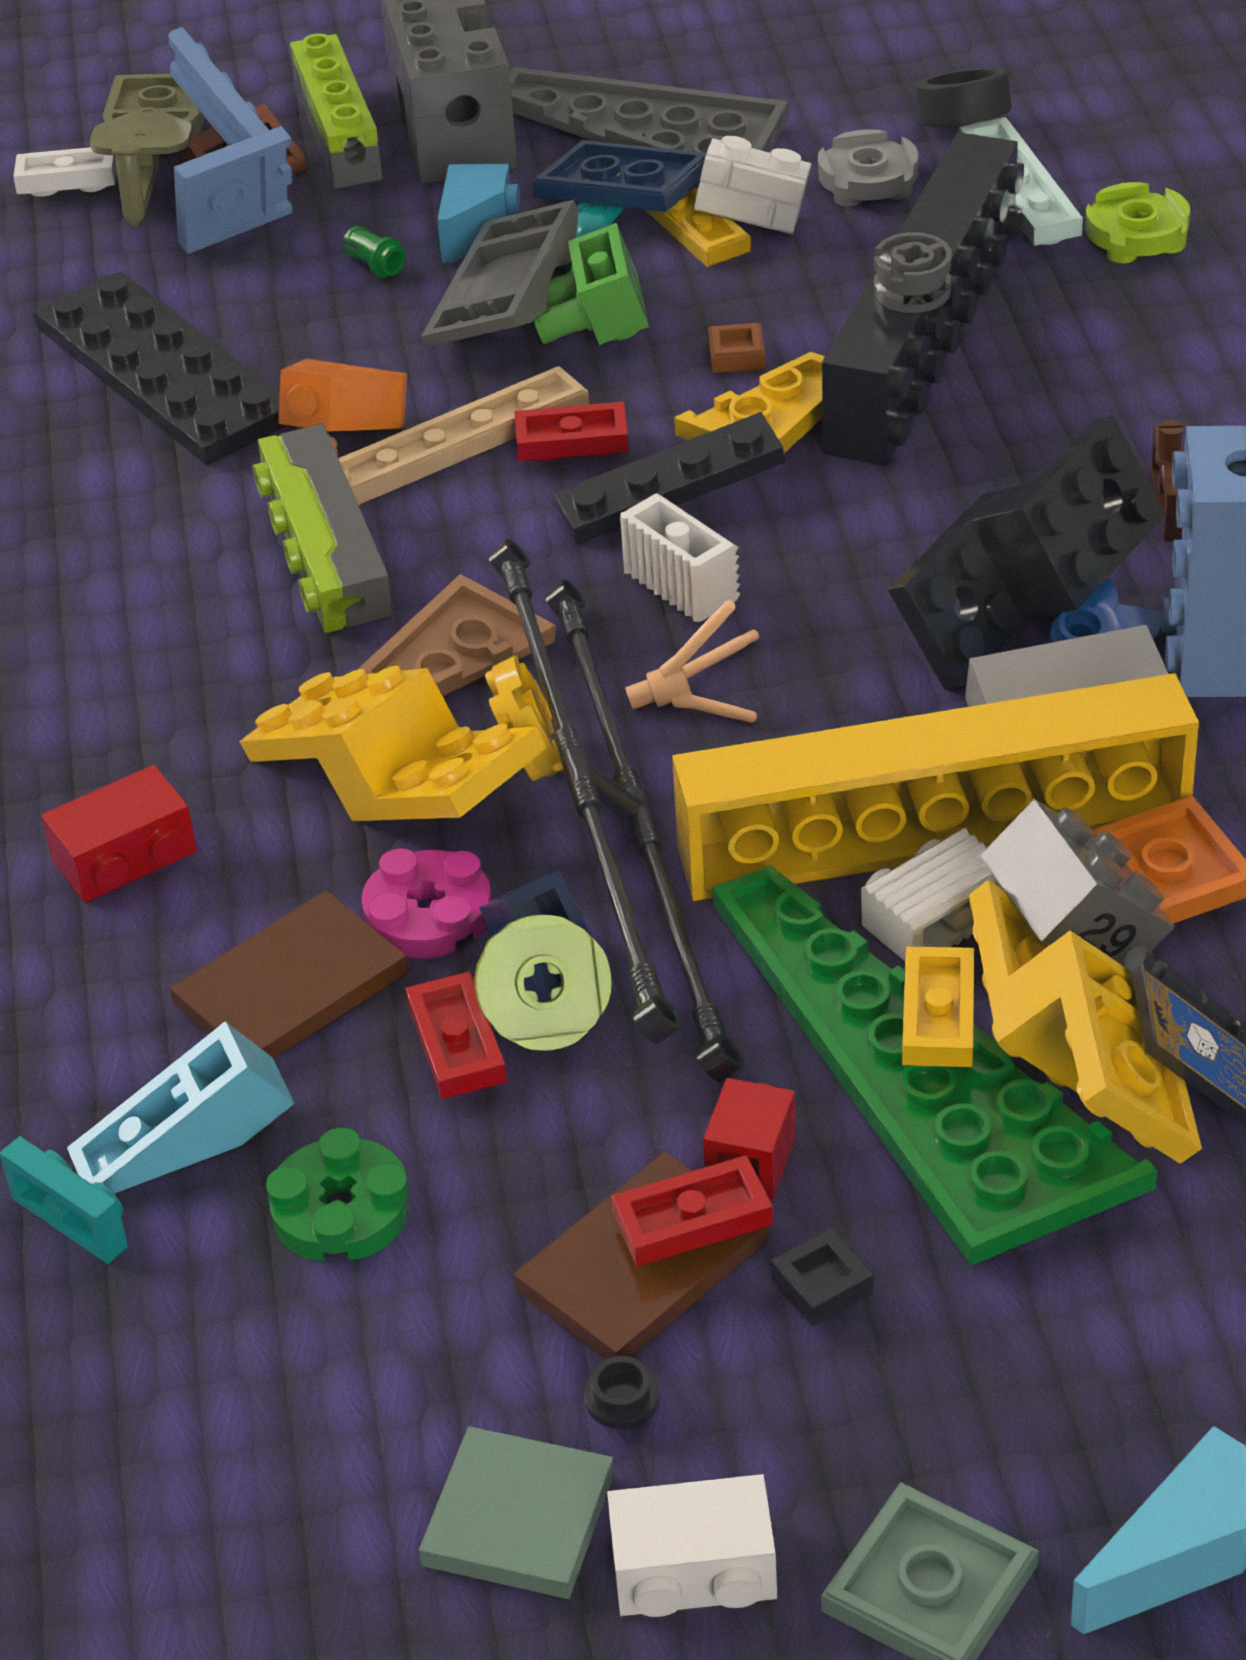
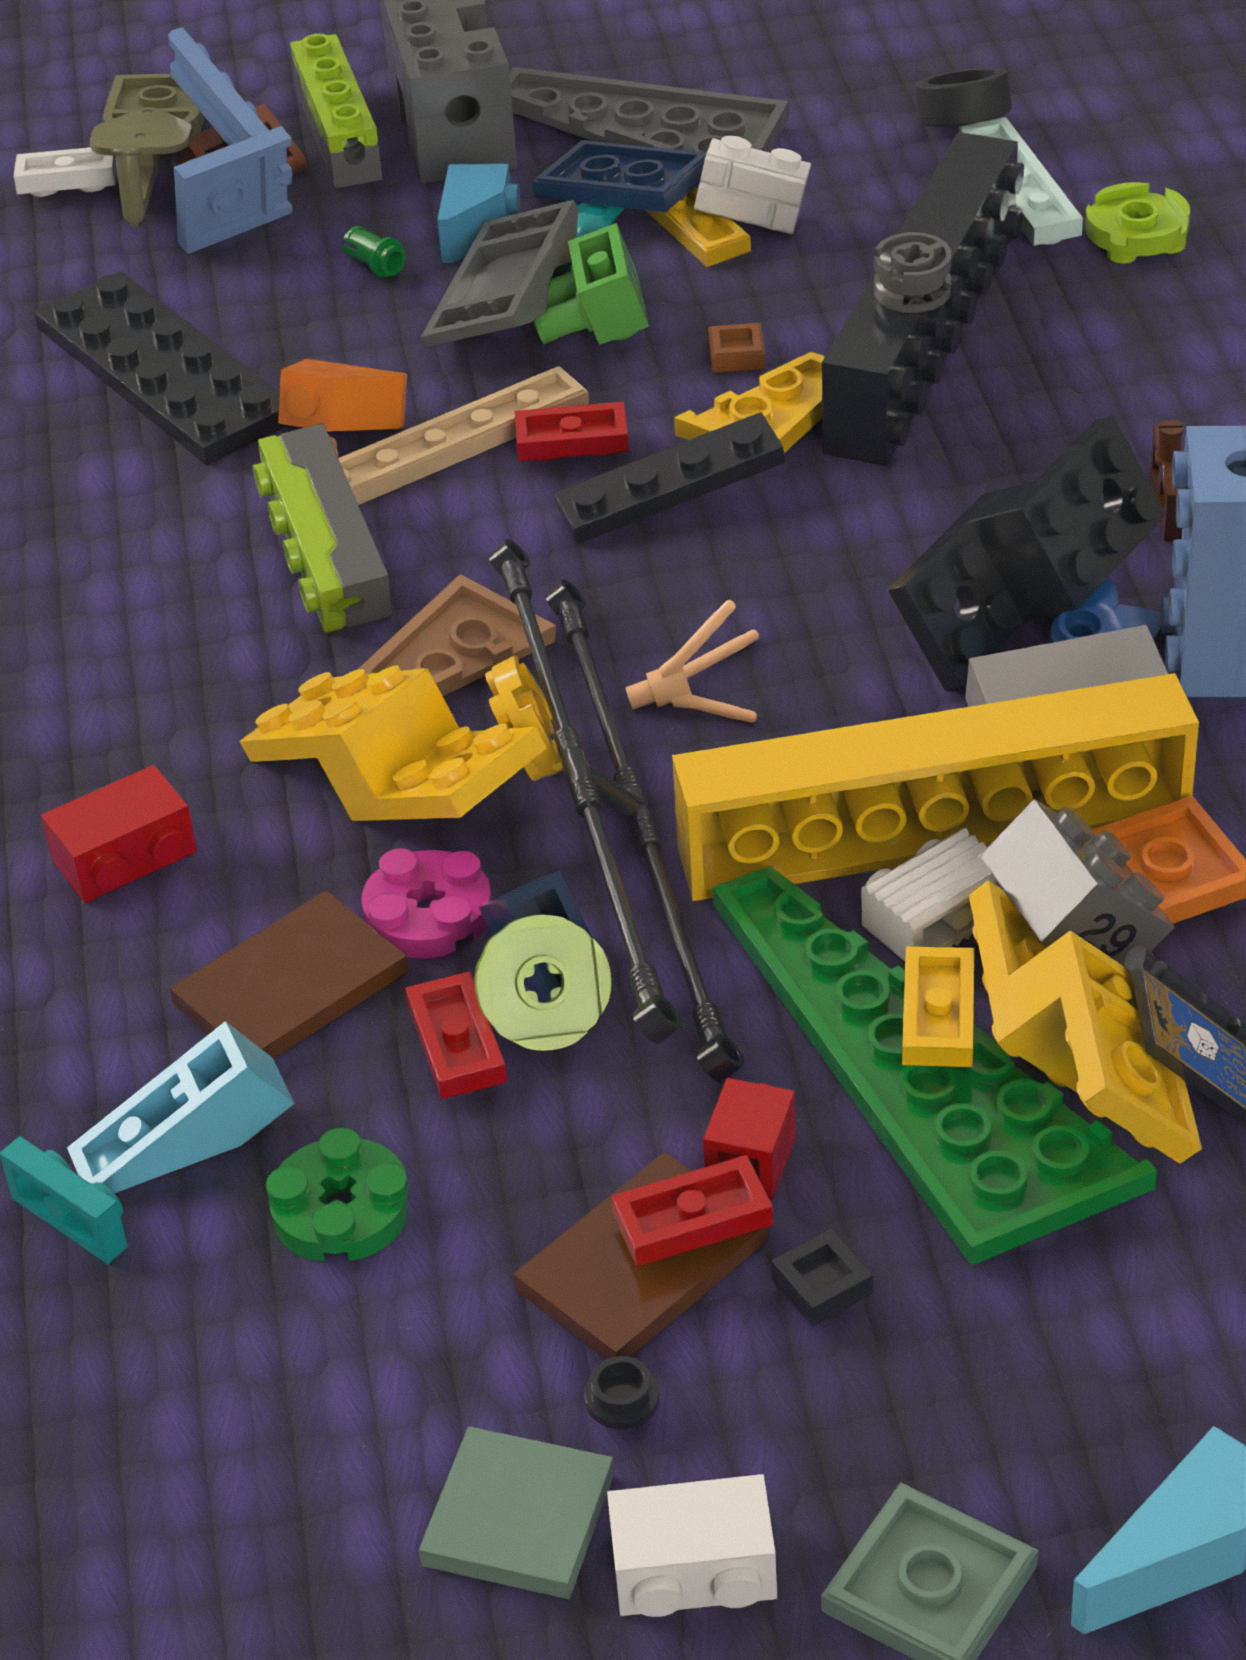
(679, 557): white brick -> none
(868, 167): light grey plate -> none

